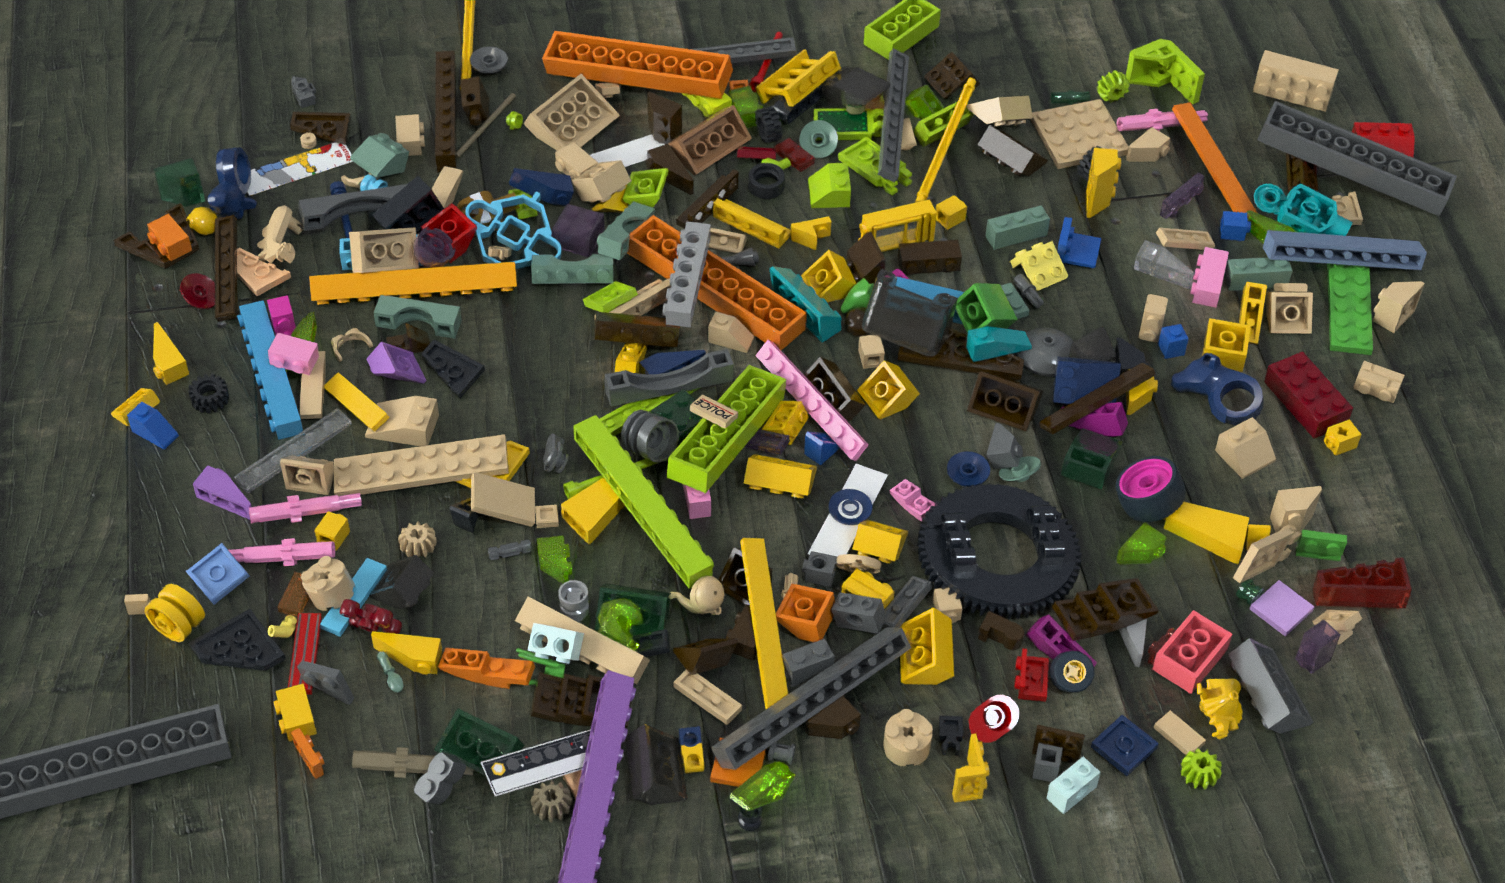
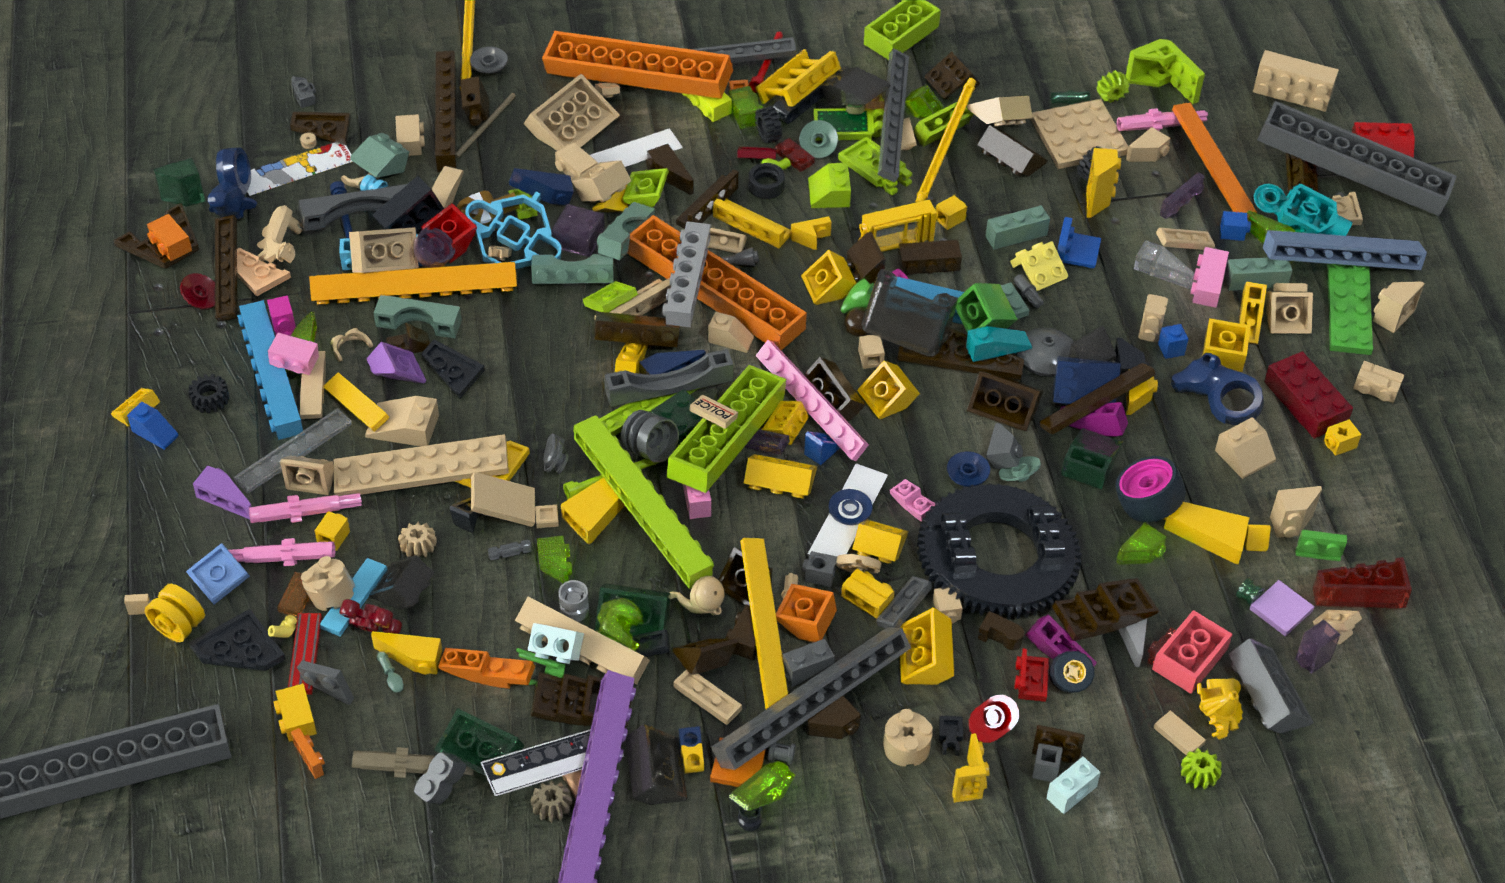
(167, 359): yellow slope -> none
(202, 220): yellow hair -> none
(514, 120): lime plate -> none
(664, 118): dark brown slope -> none
(710, 140): medium nougat slope -> none
(820, 317): teal slope -> none
(859, 612): dark grey brick -> none
(1124, 745): dark blue plate -> none
(1266, 553): tan tile -> none

